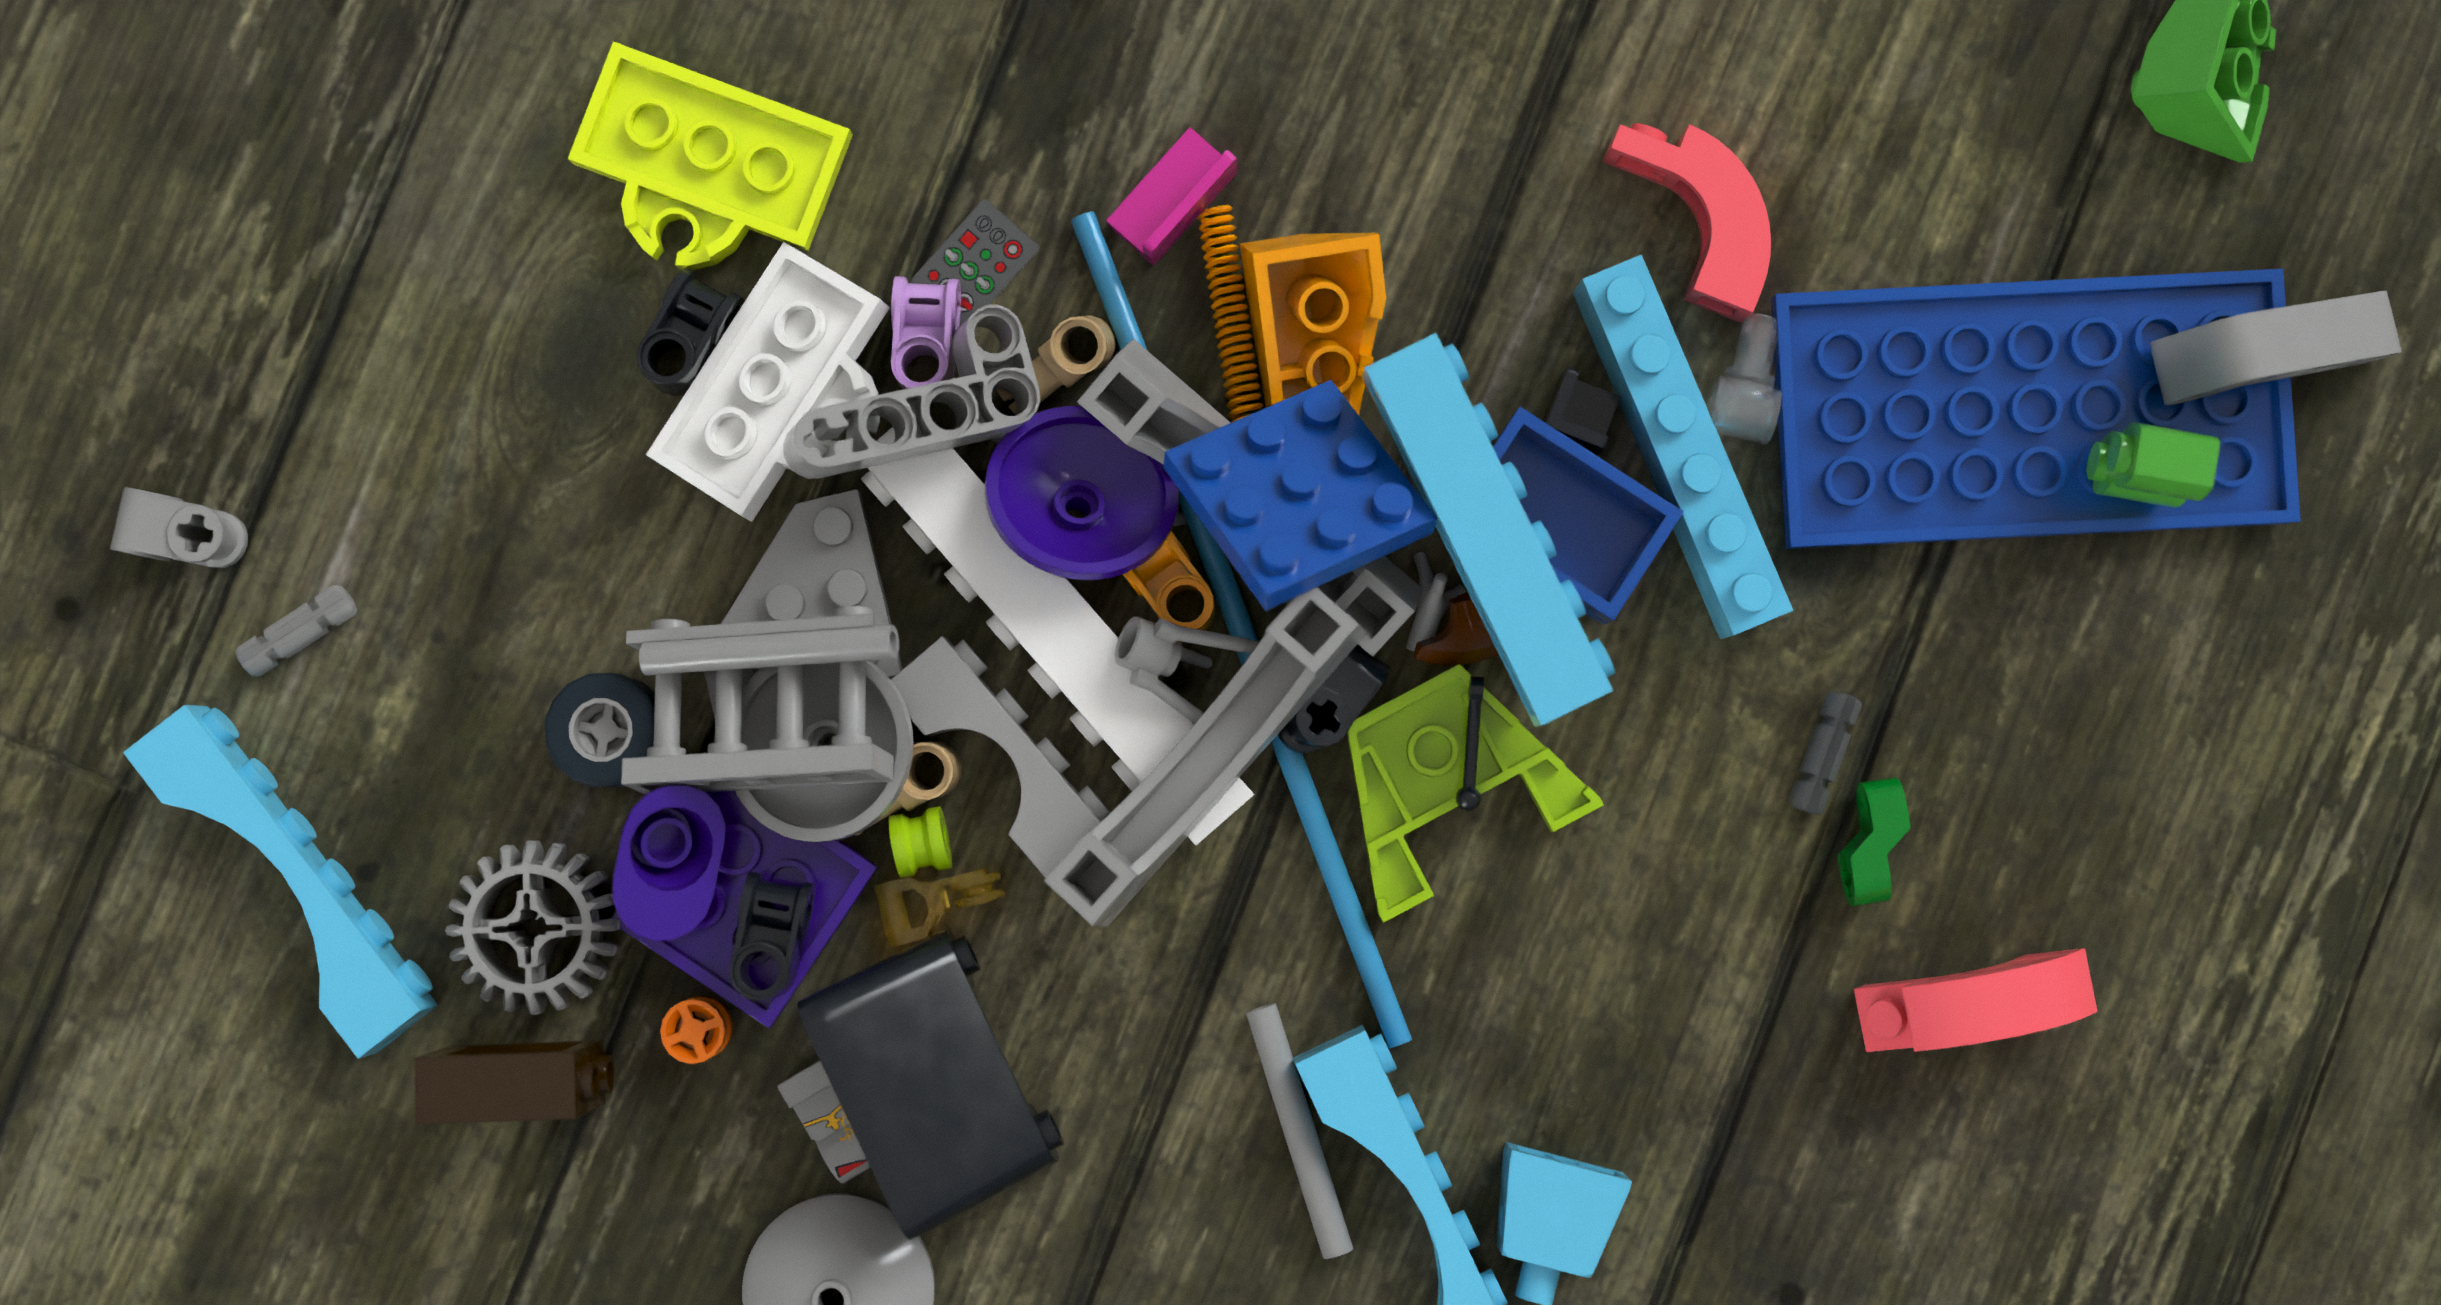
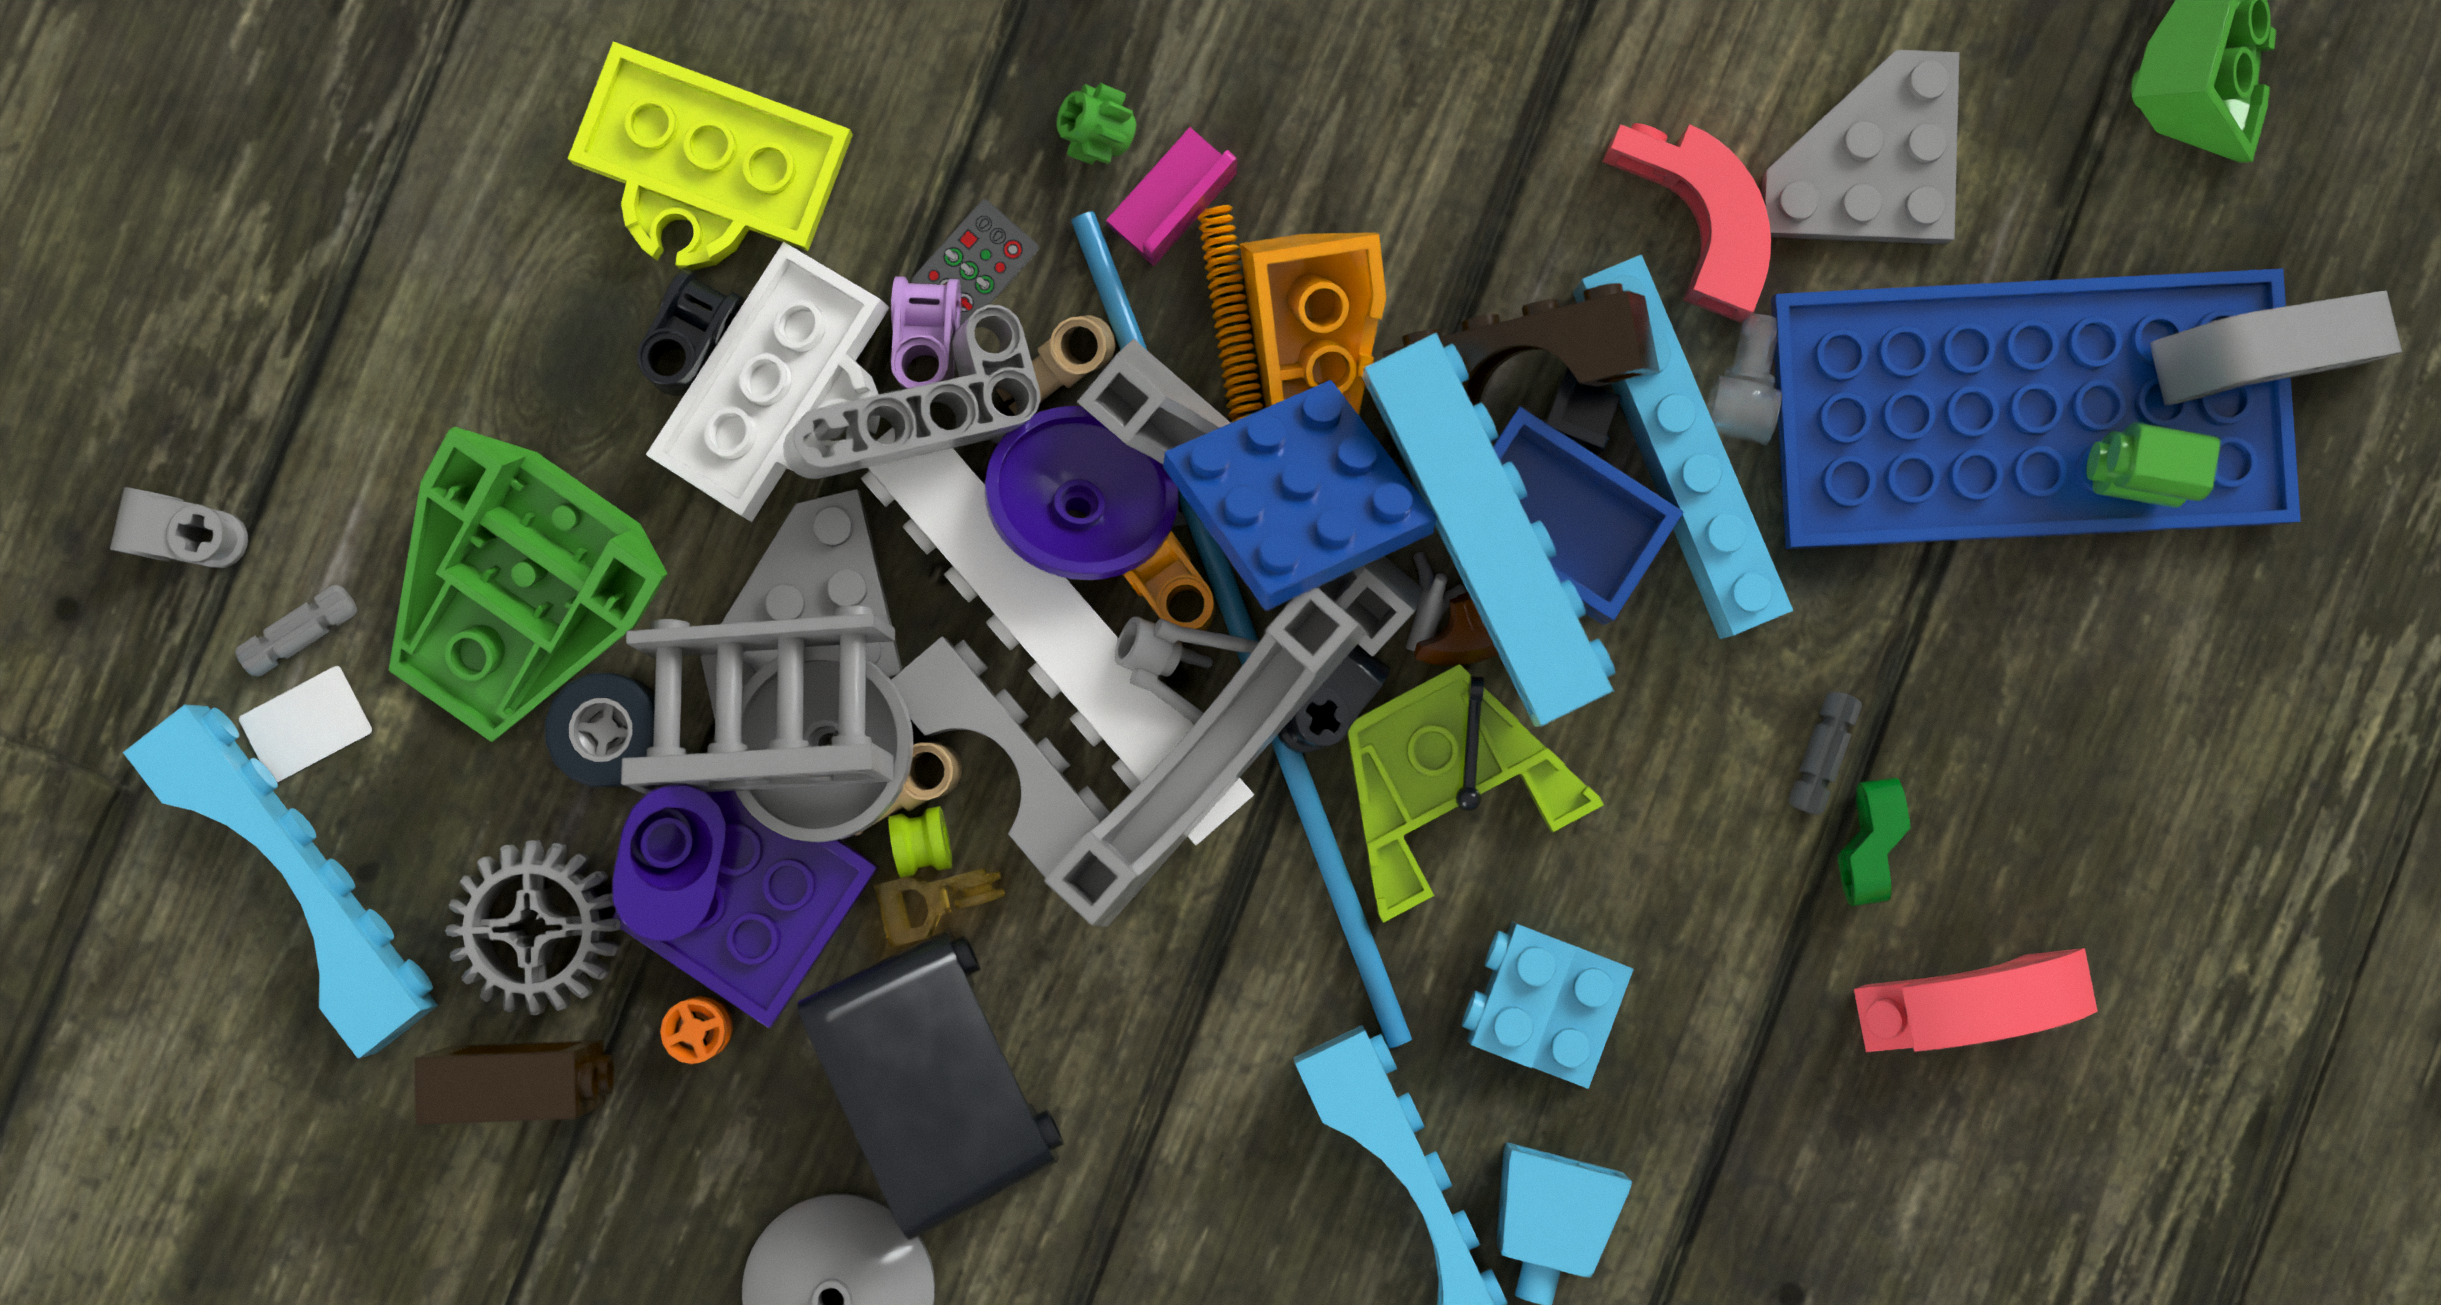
(305, 724): none -> white sticker
(513, 581): none -> bright green wedge
(769, 650): light grey piece -> none
(770, 931): black piece -> none
(825, 1121): light grey leg -> none
(1096, 123): none -> bright green gear
(1299, 1131): light grey piece -> none
(1546, 1004): none -> medium azure plate
(1598, 338): none -> dark brown arch
(1876, 161): none -> light grey plate

